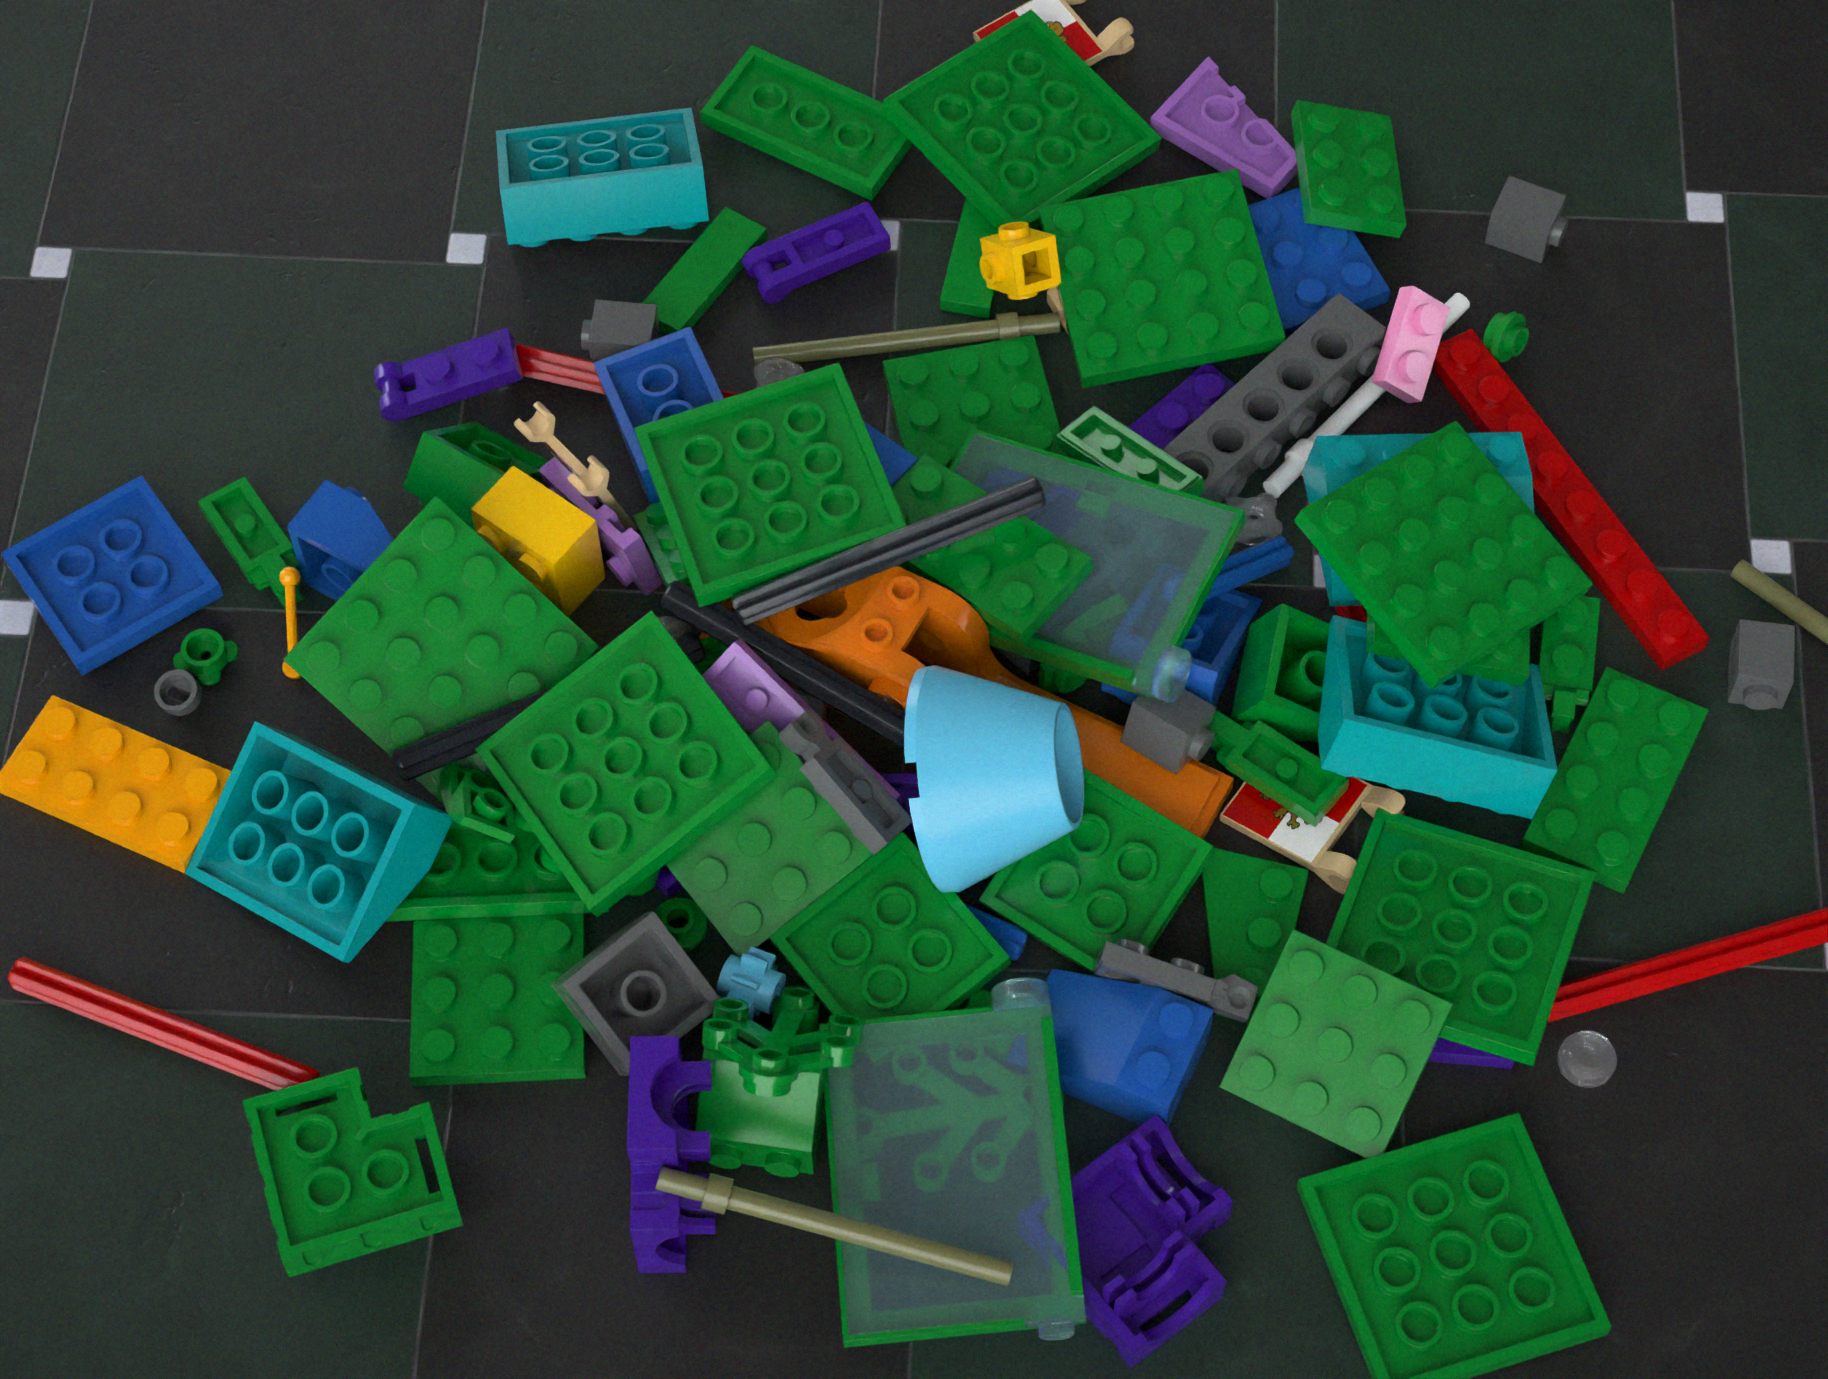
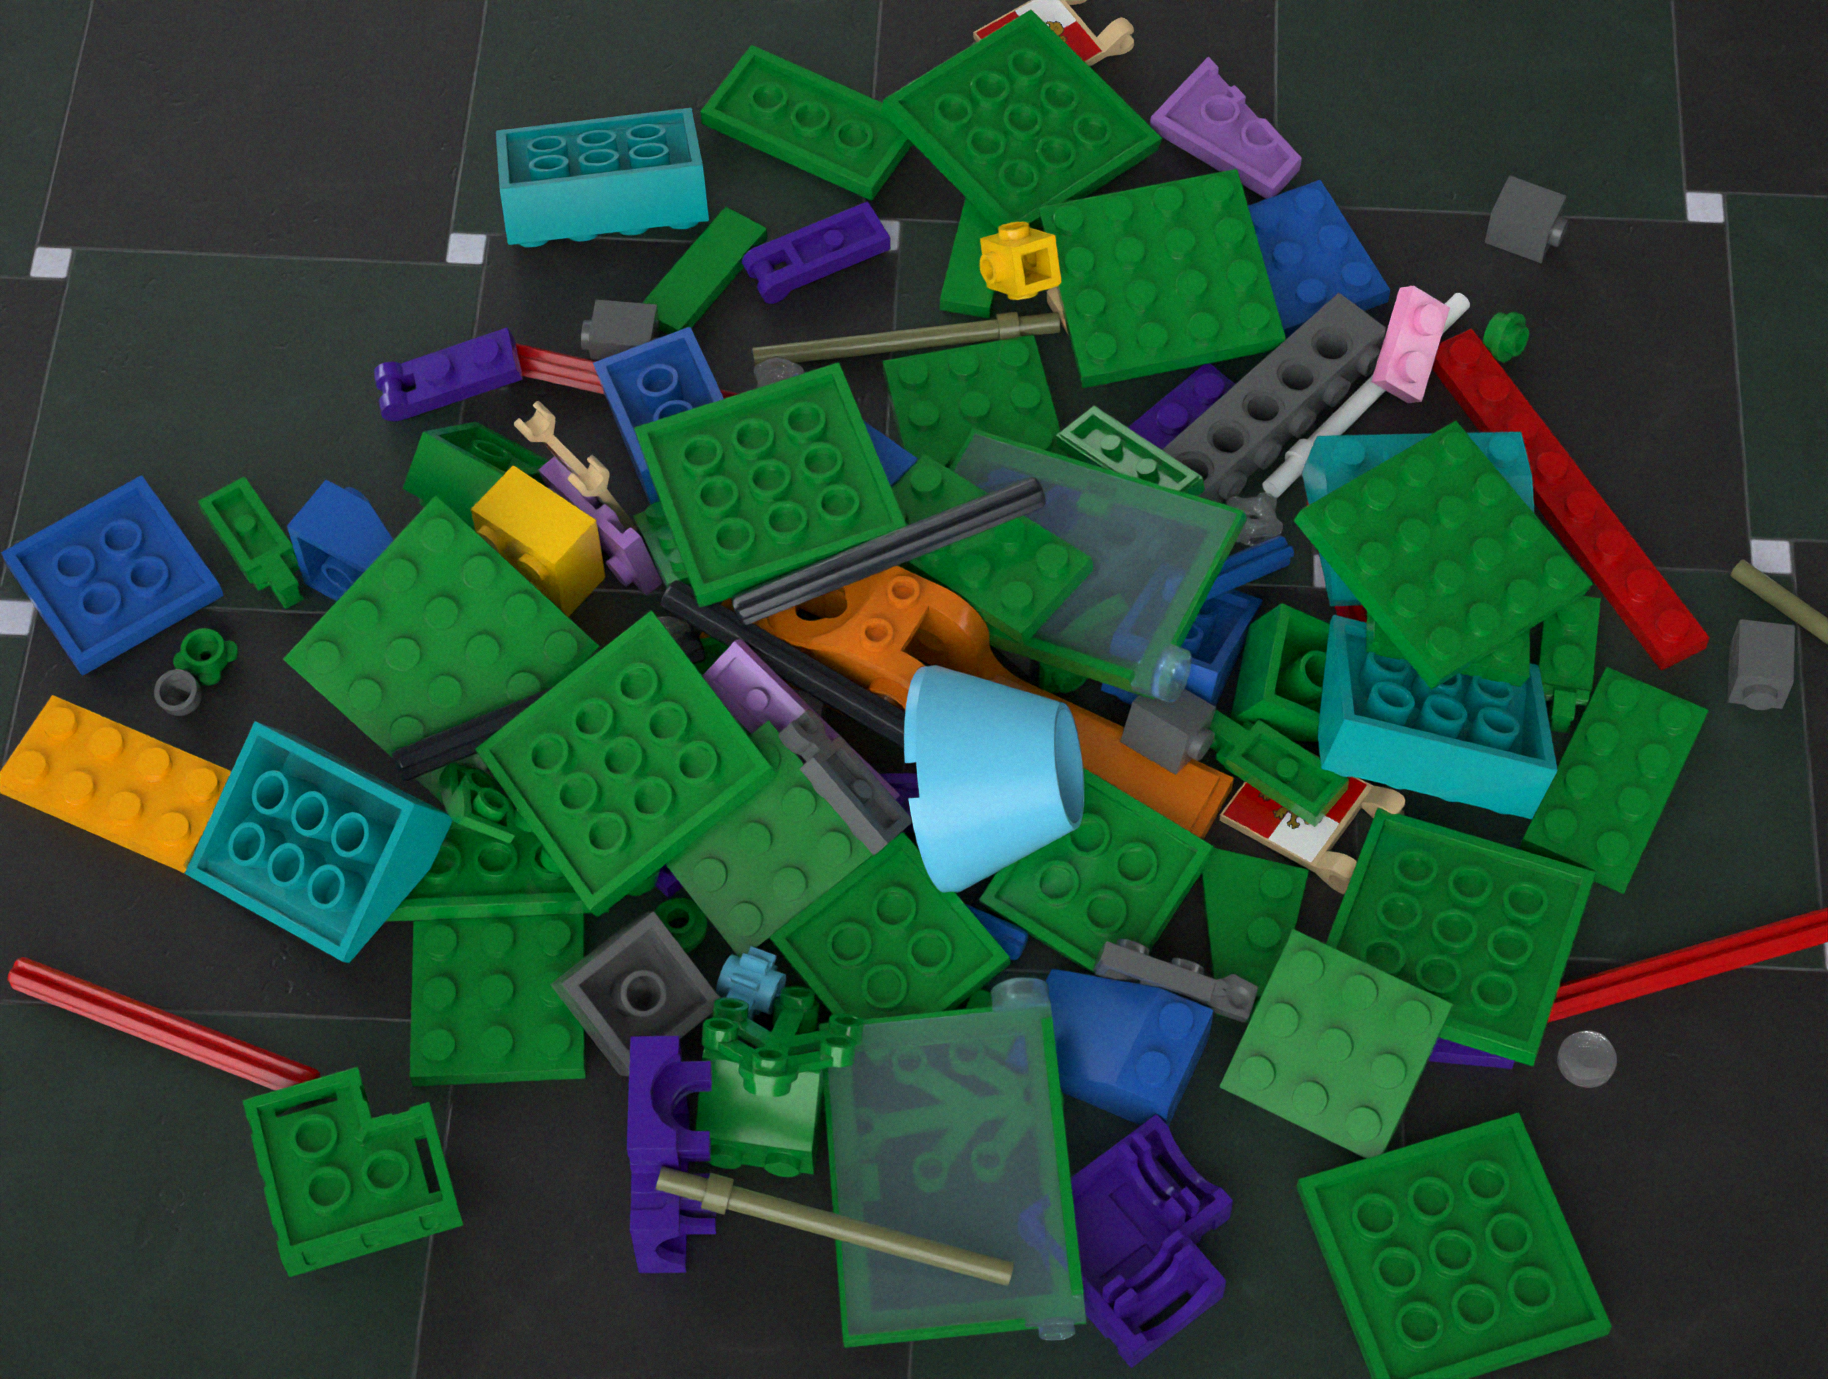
(290, 578): light orange hinge -> none
(1348, 169): green plate -> none

